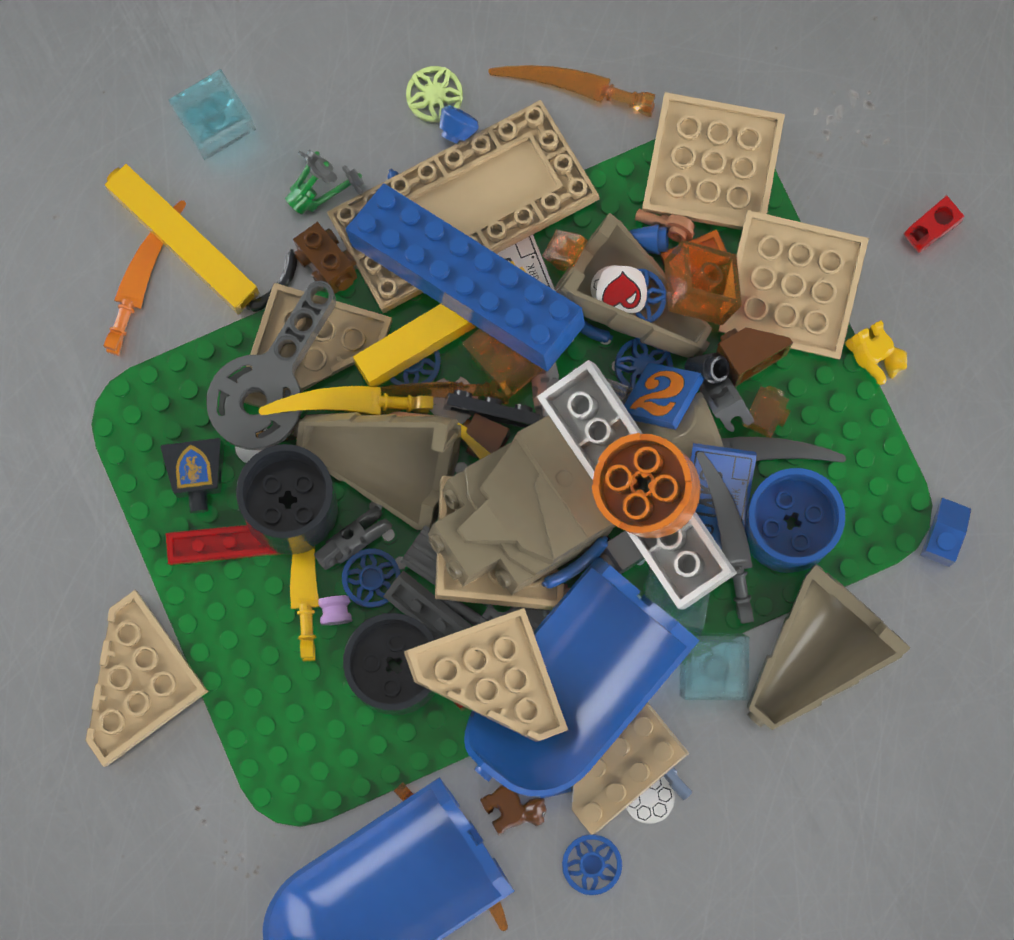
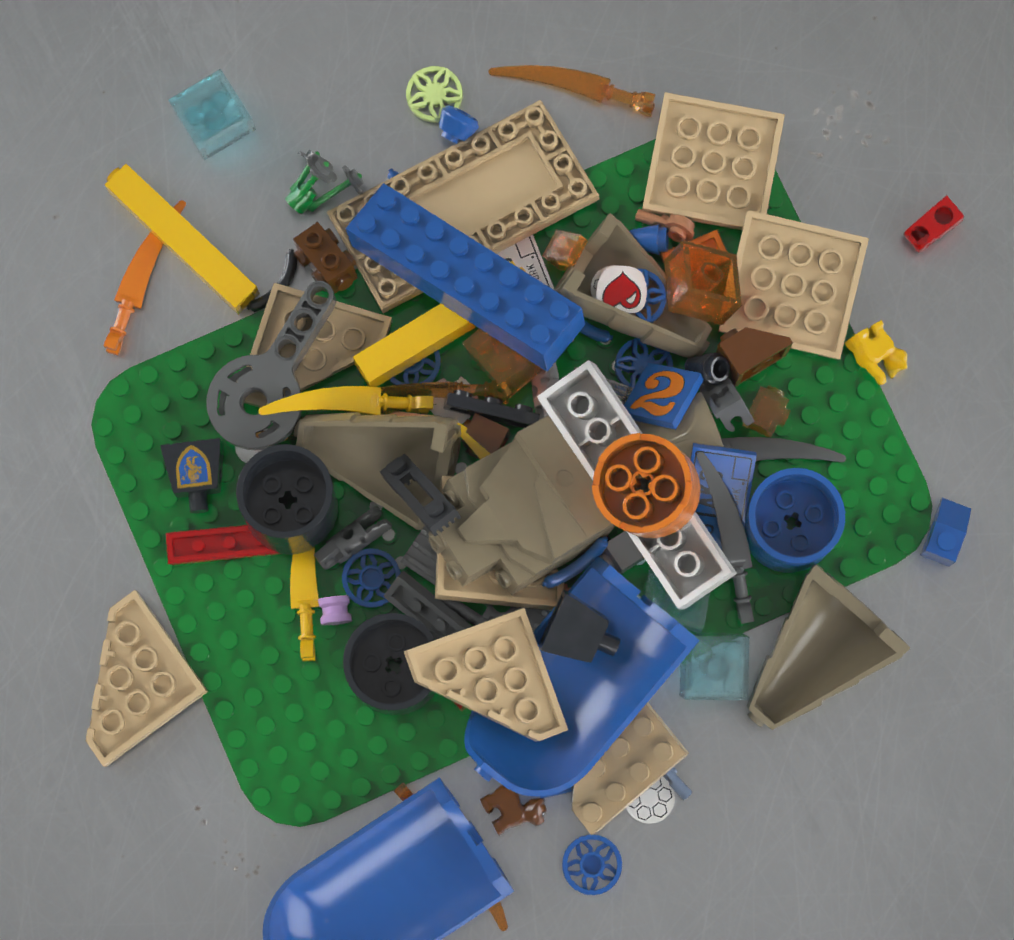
(432, 515): none -> black container
(577, 631): none -> black torso

